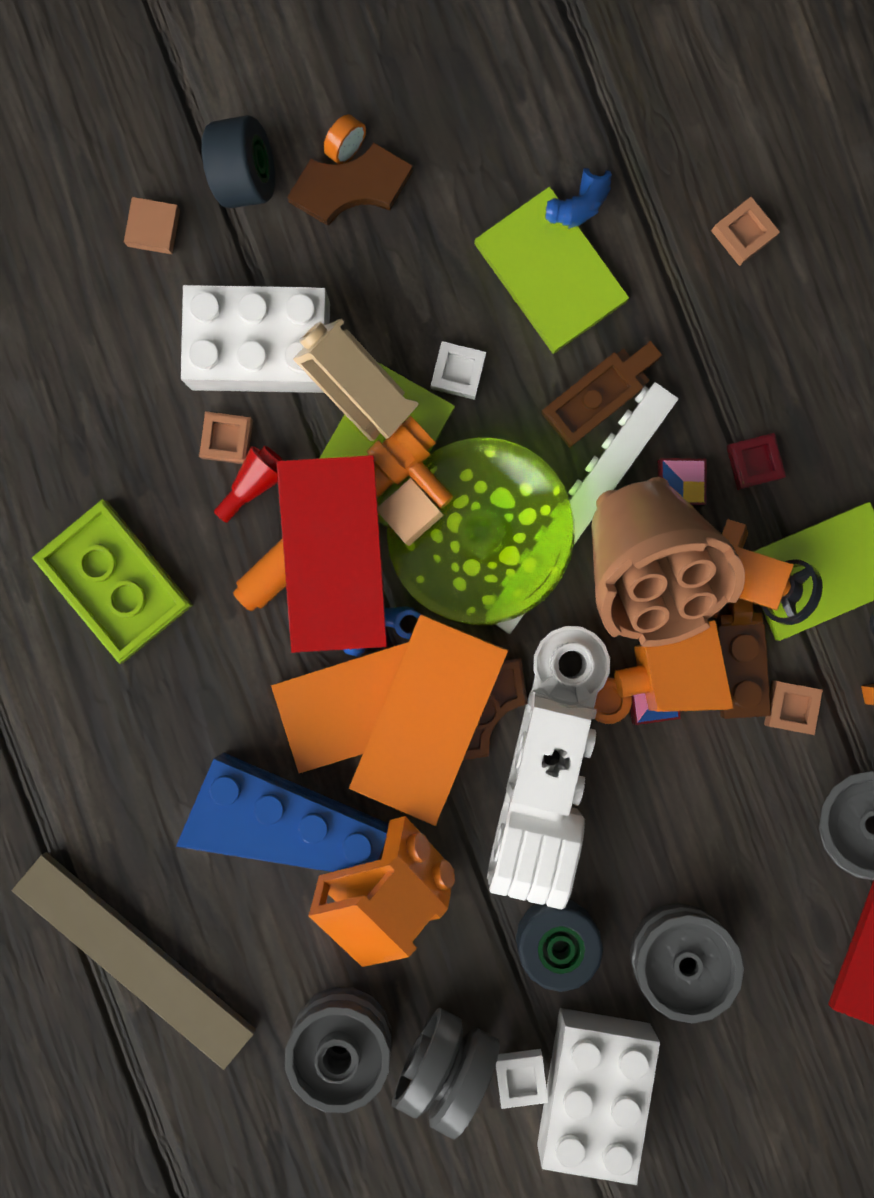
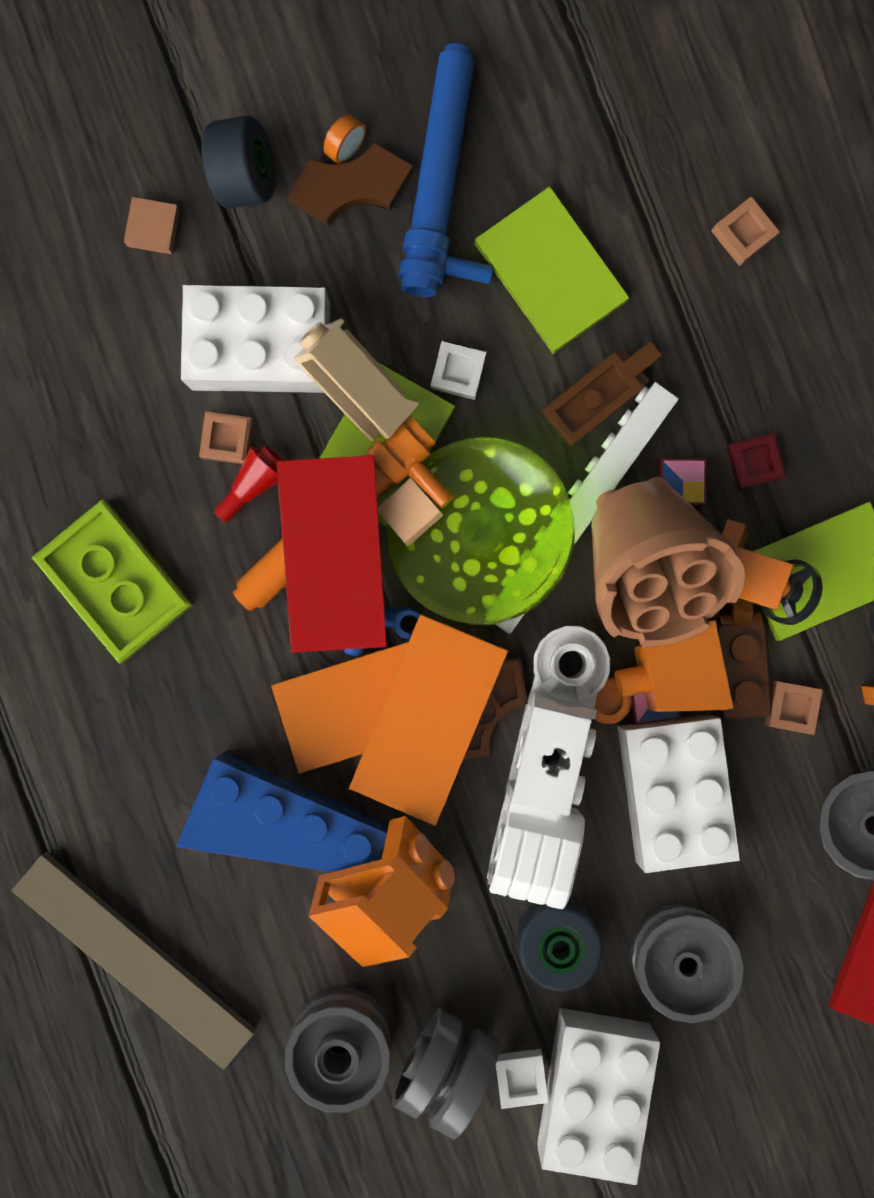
(427, 240): none -> blue cylinder
(580, 208): blue piece -> none
(678, 793): none -> white brick

